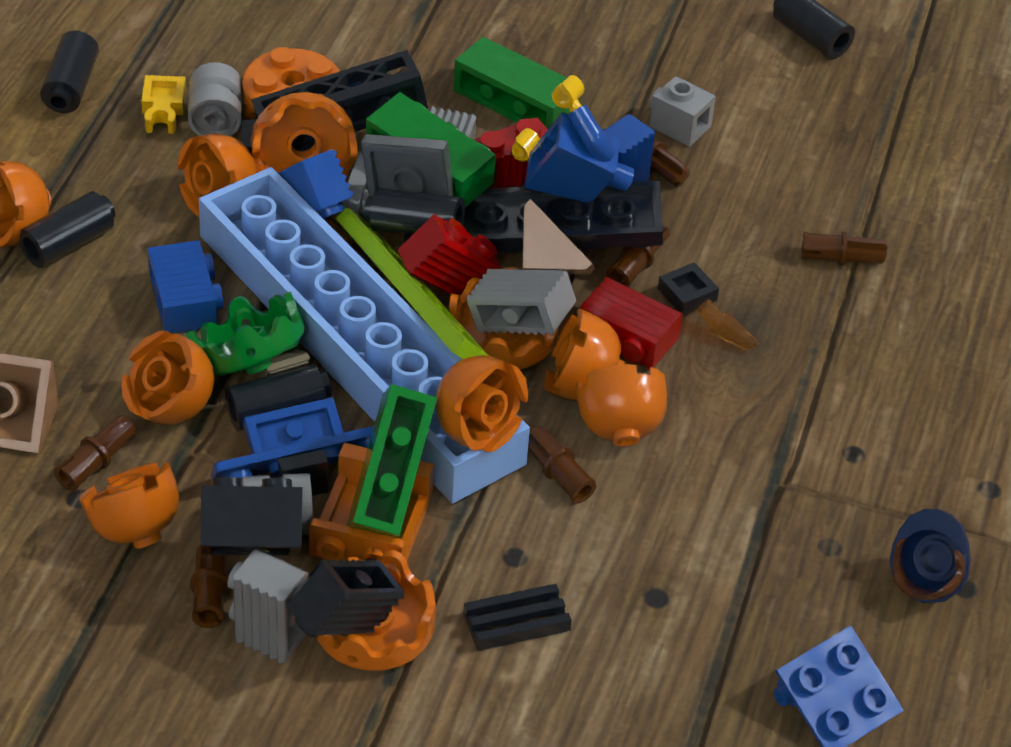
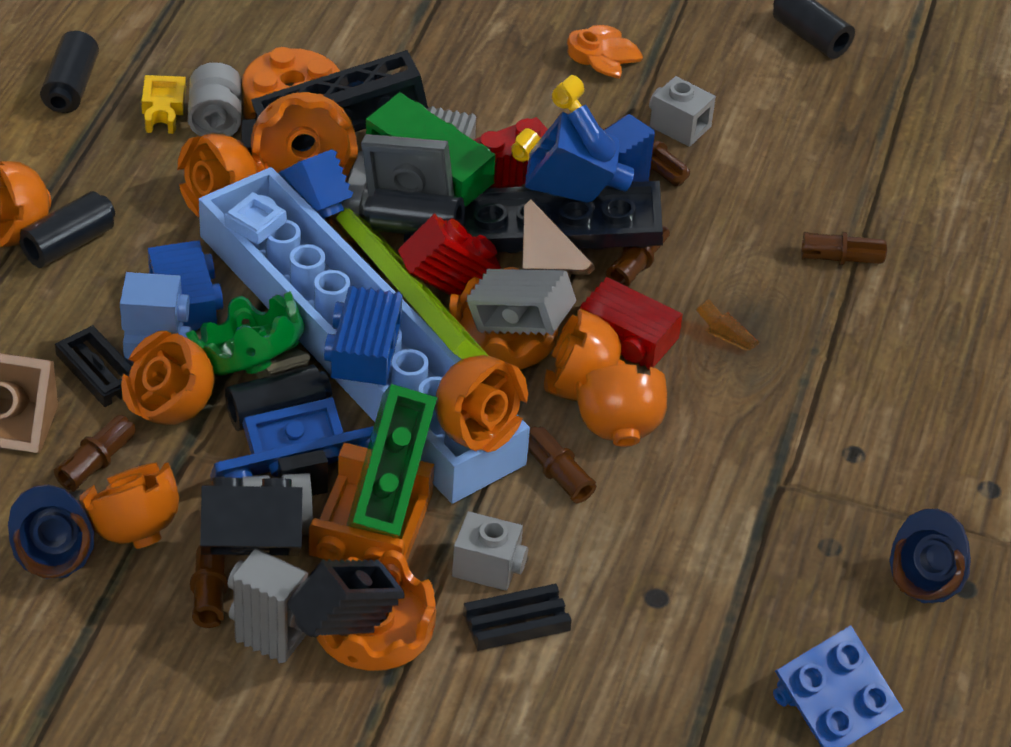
(50, 532): none -> dark blue piece
(84, 373): none -> black tile
(151, 305): none -> medium blue brick
(255, 218): none -> light blue tile
(365, 335): none -> blue brick
(488, 551): none -> light grey brick
(507, 82): green brick -> none
(602, 49): none -> orange plate
(687, 288): black plate -> none

